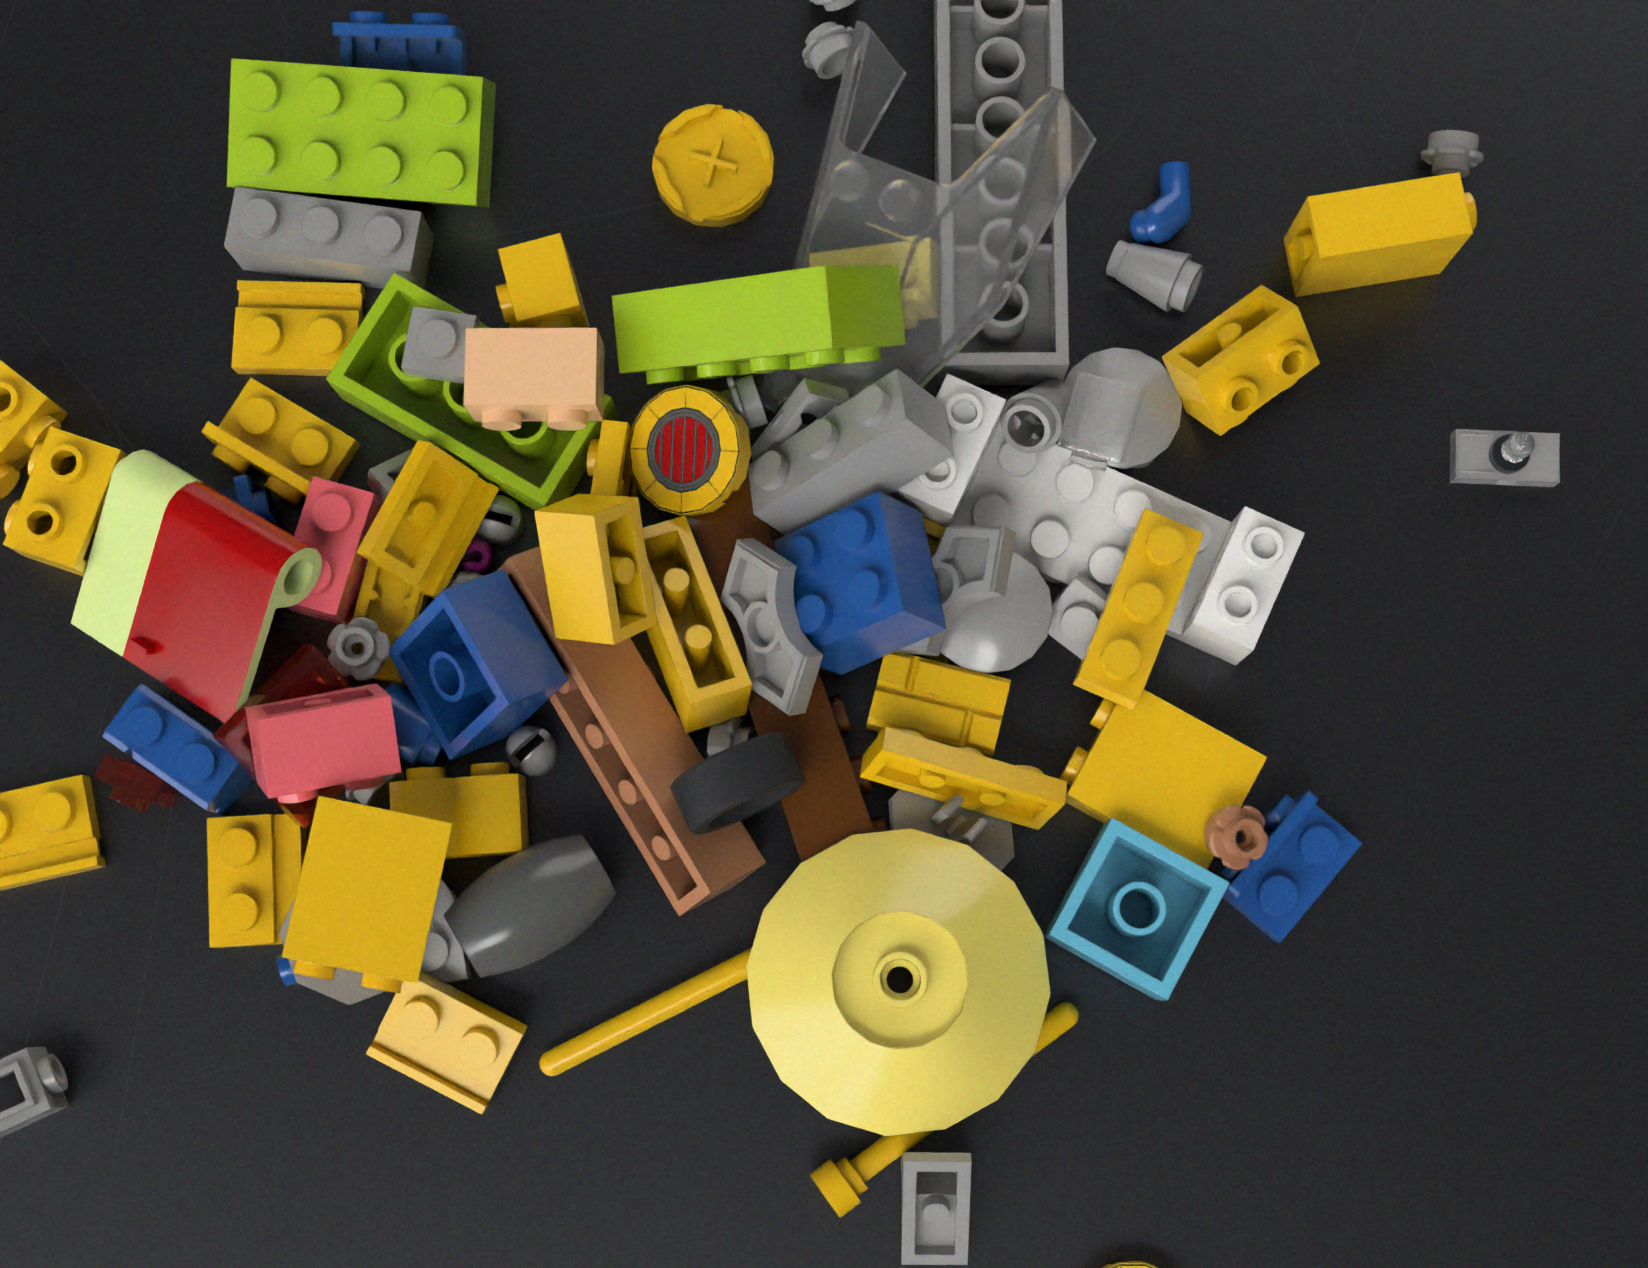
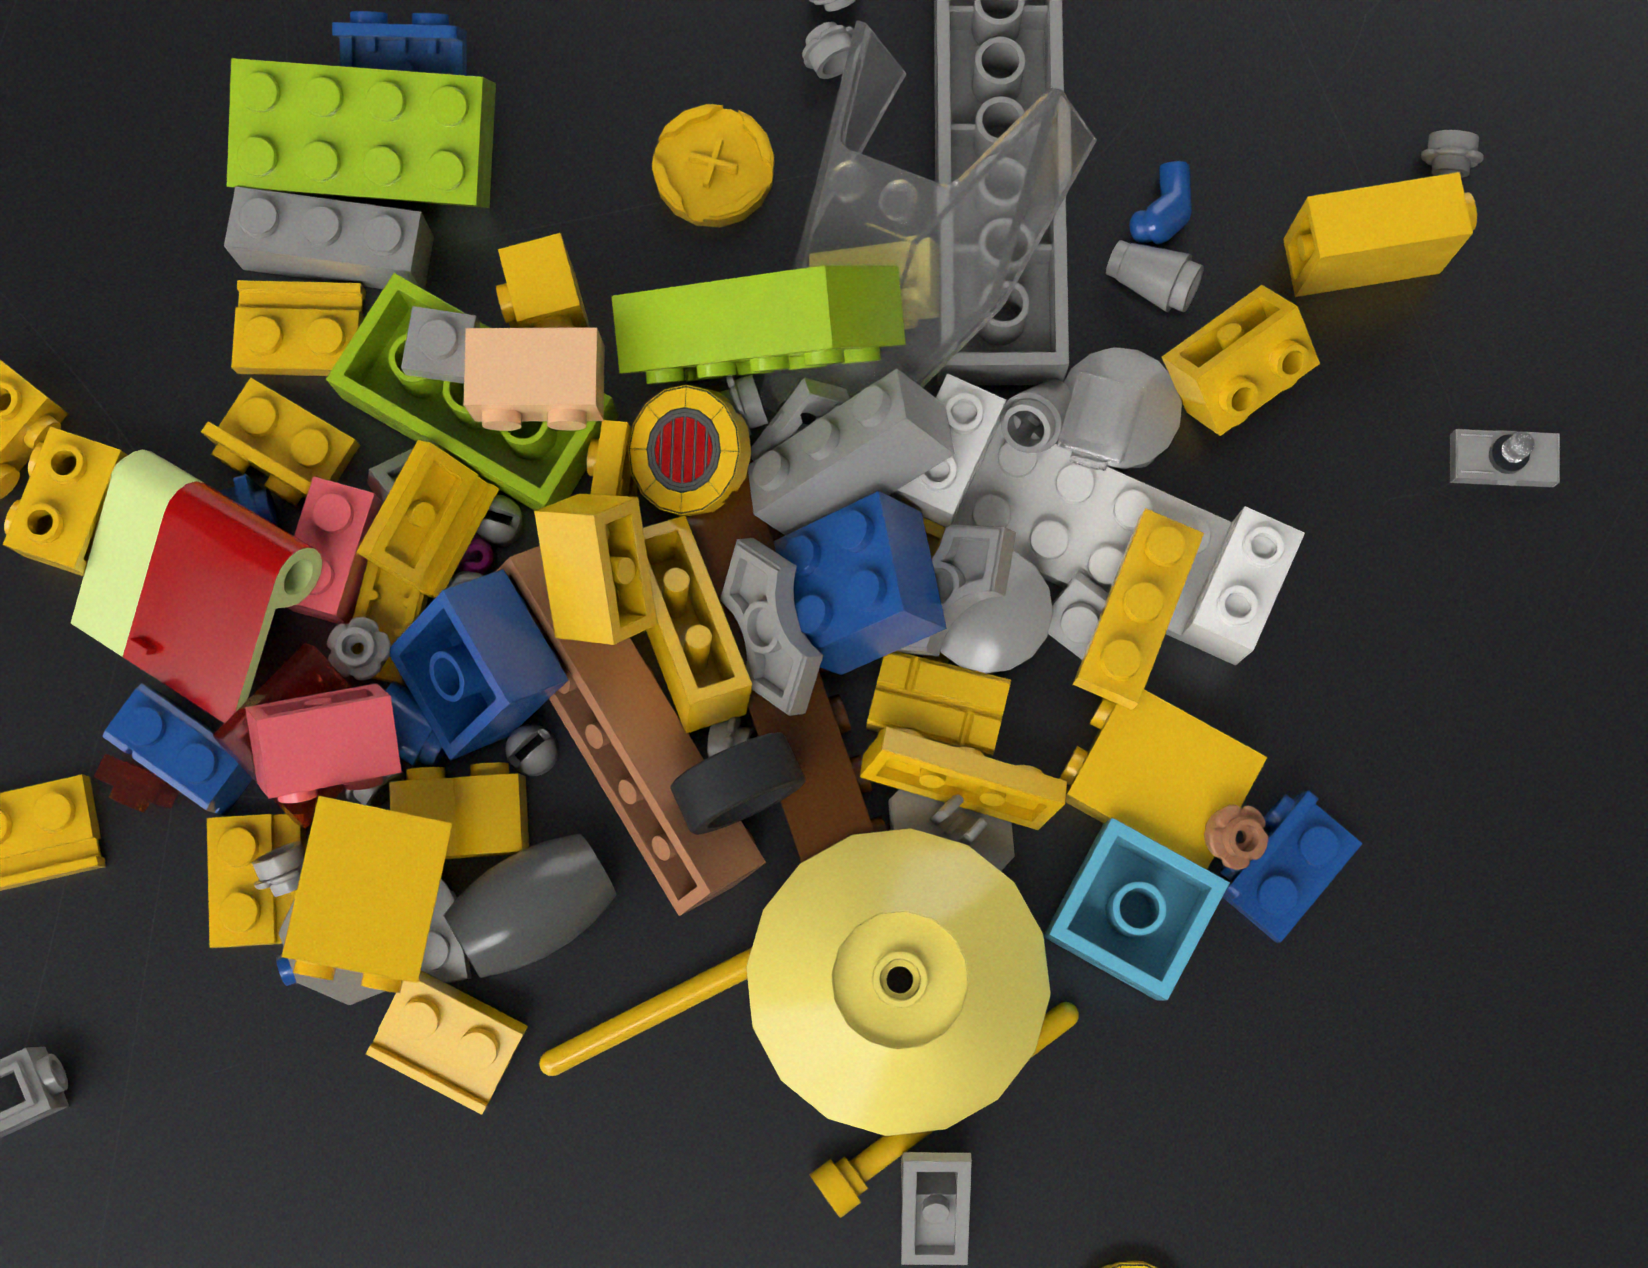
(280, 868): none -> light grey plate

